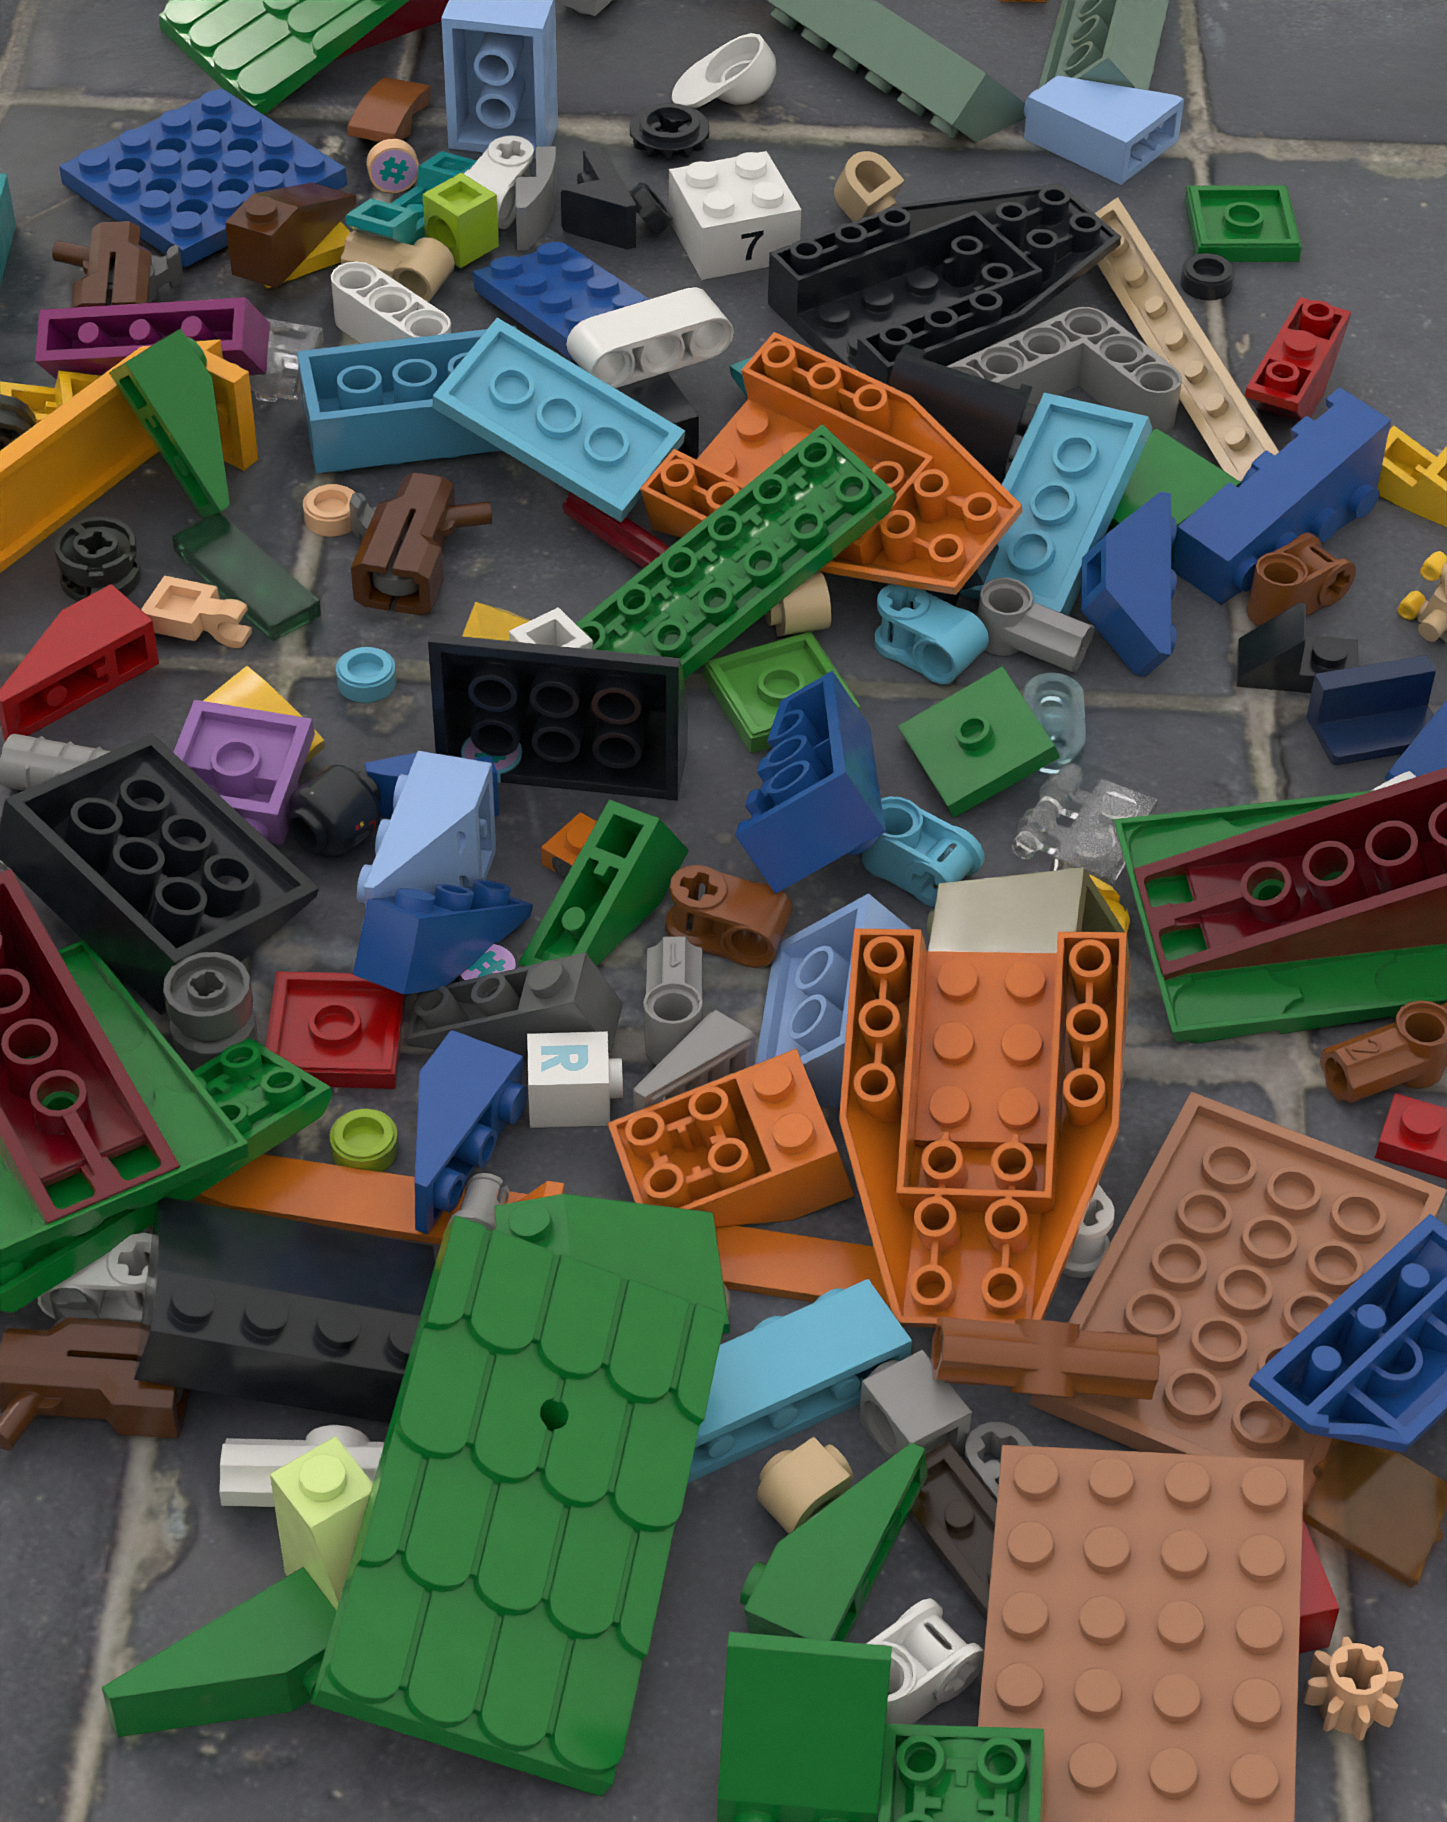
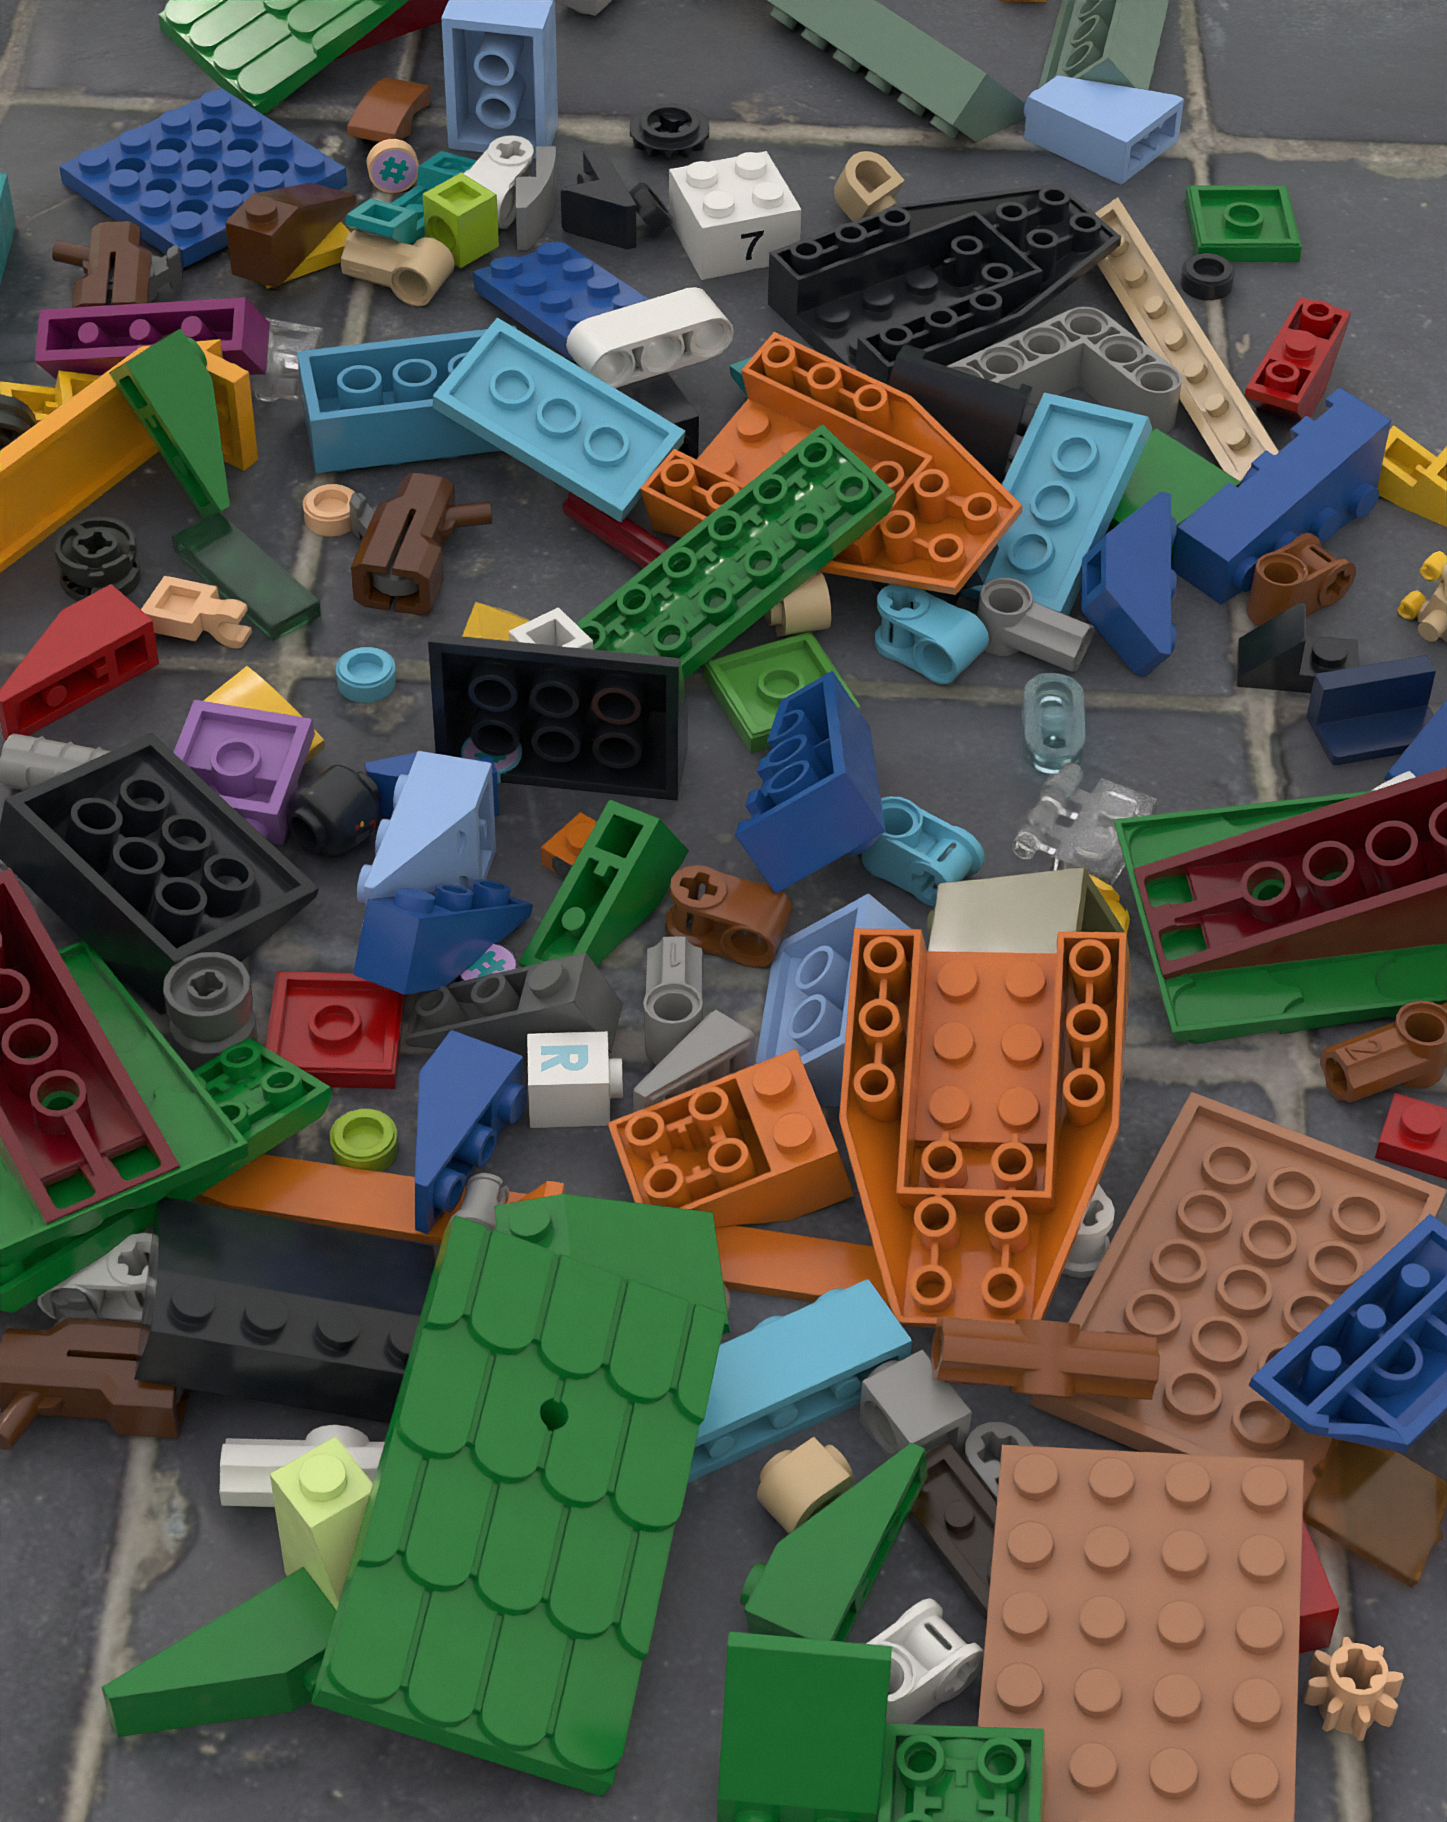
(380, 309): white beam -> none
(733, 73): white cap -> none
(978, 742): green plate -> none

